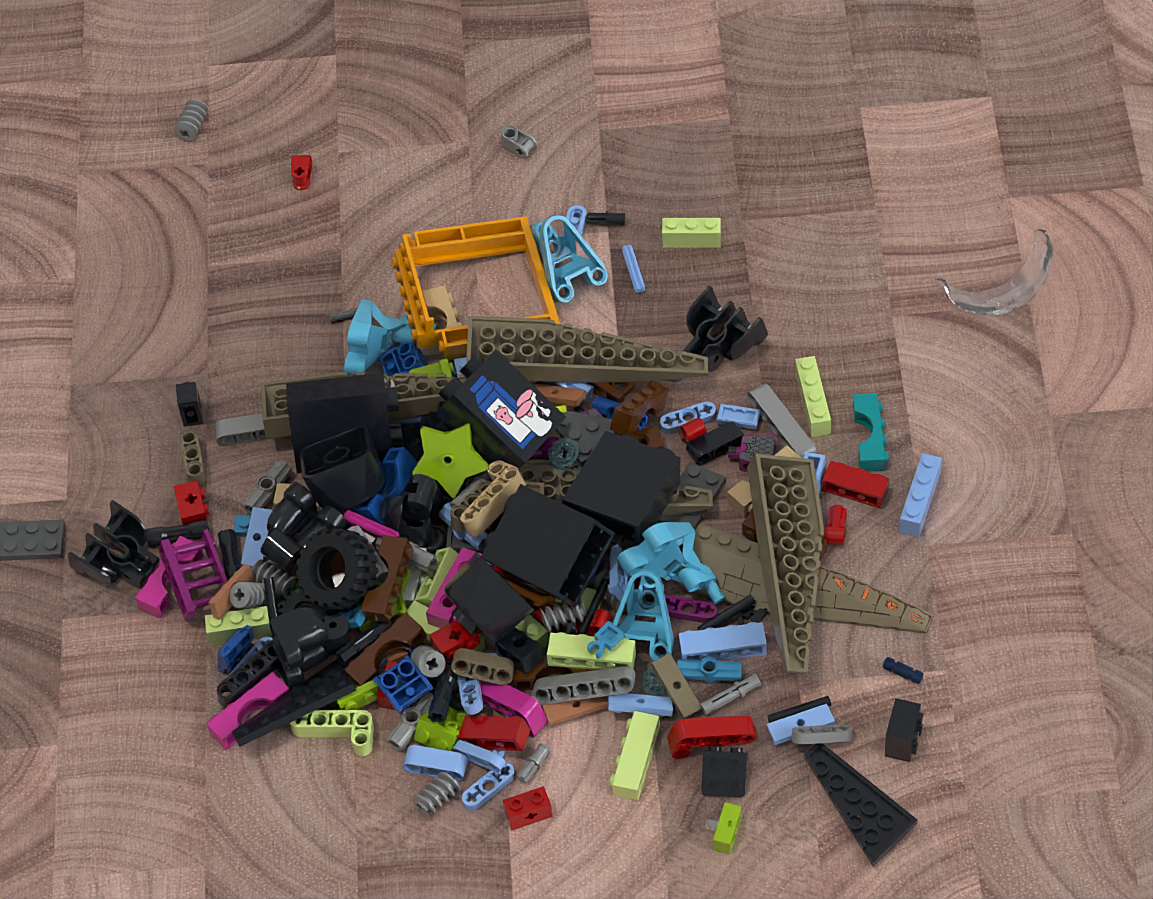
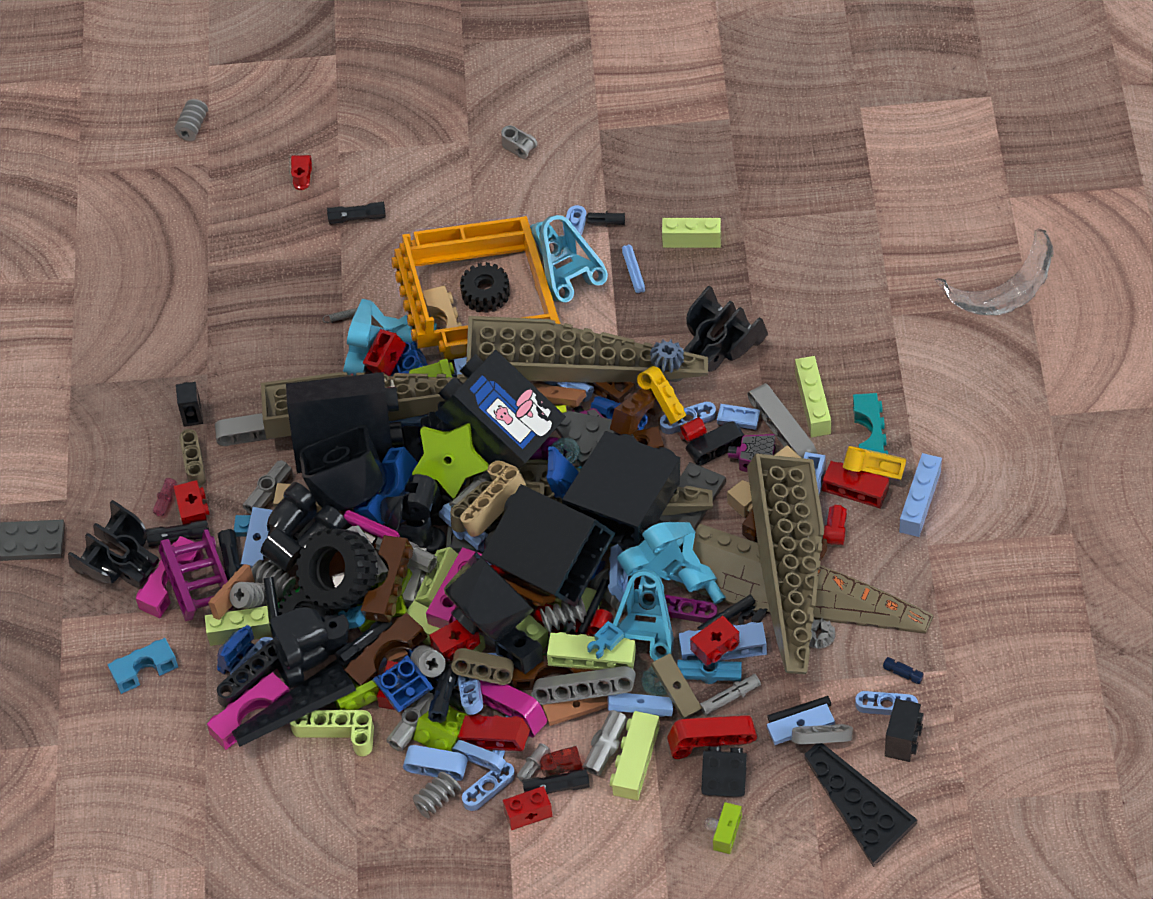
(156, 655): none -> dark azure arch
(164, 497): none -> clear pink axle
(341, 214): none -> black axle
(384, 352): none -> red brick
(485, 298): none -> black tyre
(560, 473): none -> blue slope
(561, 761): none -> clear red leg
(572, 780): none -> black axle
(605, 742): none -> light grey piece
(664, 393): none -> yellow plate
(667, 355): none -> sand blue gear
(714, 641): none -> red brick
(826, 637): none -> light grey gear
(874, 462): none -> yellow plate
(879, 696): none -> light blue beam

